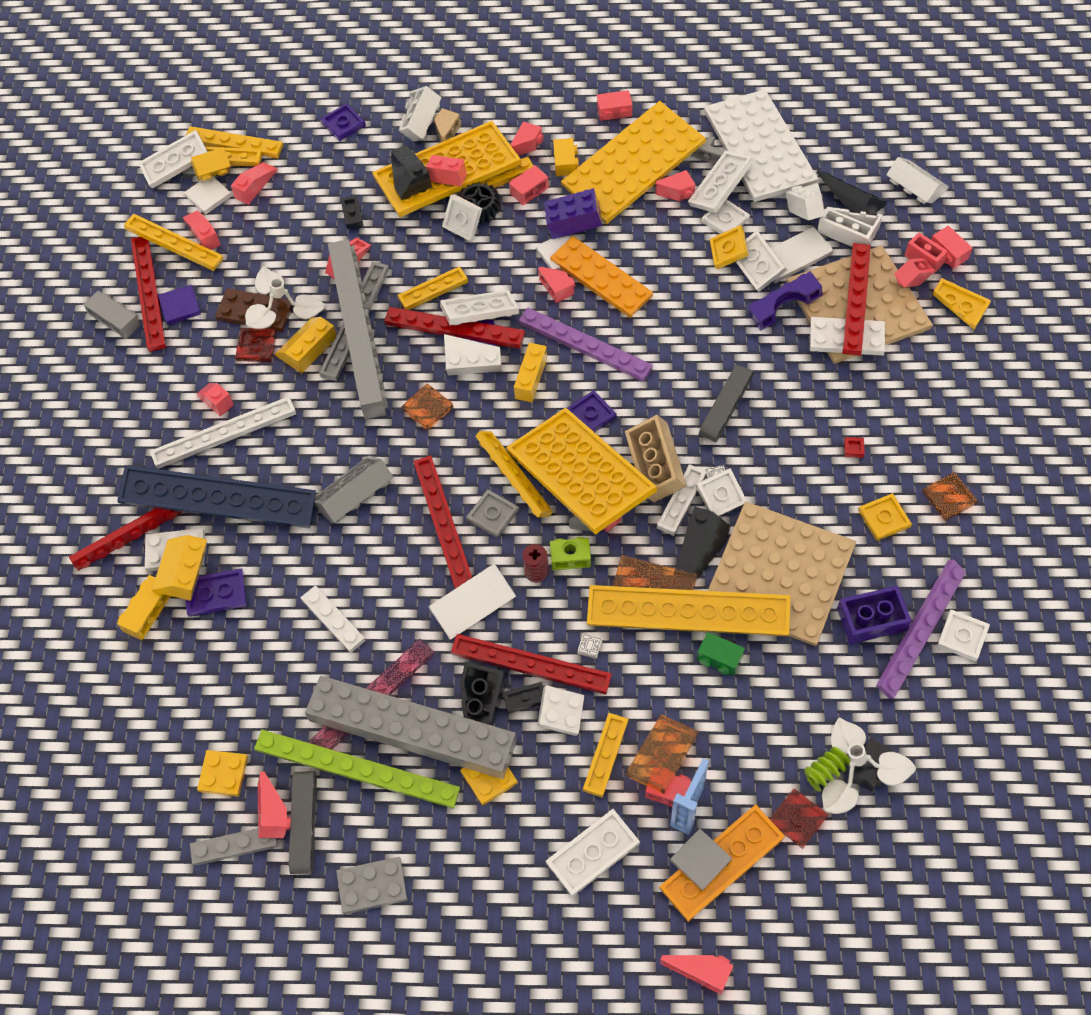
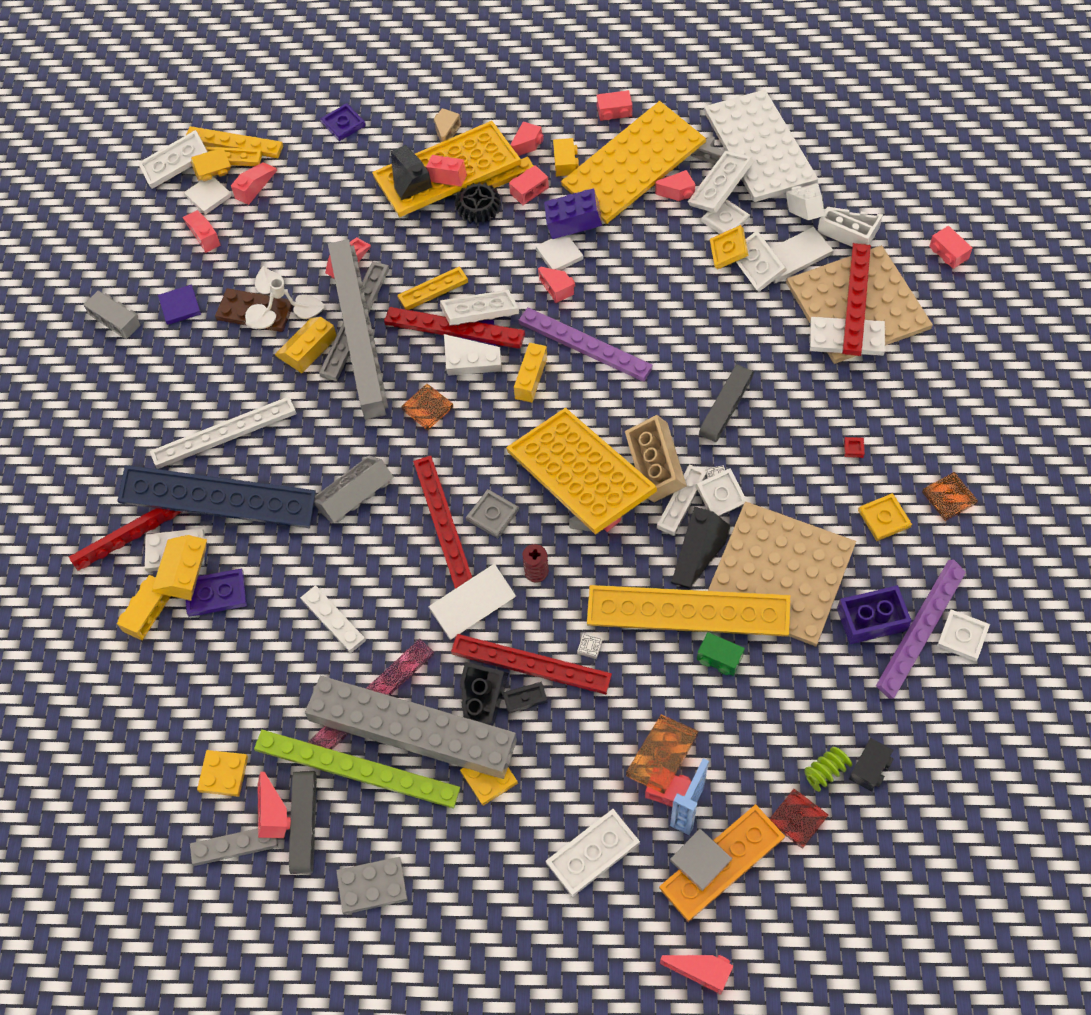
(148, 294): red plate -> none
(173, 242): yellow plate -> none
(216, 398): coral slope -> none
(256, 345): clear red tile -> none
(351, 212): black plate -> none
(419, 113): white wedge -> none
(462, 217): white plate -> none
(514, 474): yellow plate -> none
(560, 710): white plate -> none
(564, 561): lime brick -> none
(593, 411): dark purple tile -> none
(601, 276): light orange plate -> none
(605, 755): yellow plate -> none
(644, 574): clear orange tile -> none
(804, 289): dark purple arch -> none
(851, 196): black wedge -> none
(851, 740): white plant -> none
(914, 272): coral brick -> none
(916, 180): white slope -> none
(925, 248): coral brick -> none
(962, 302): yellow wing -> none

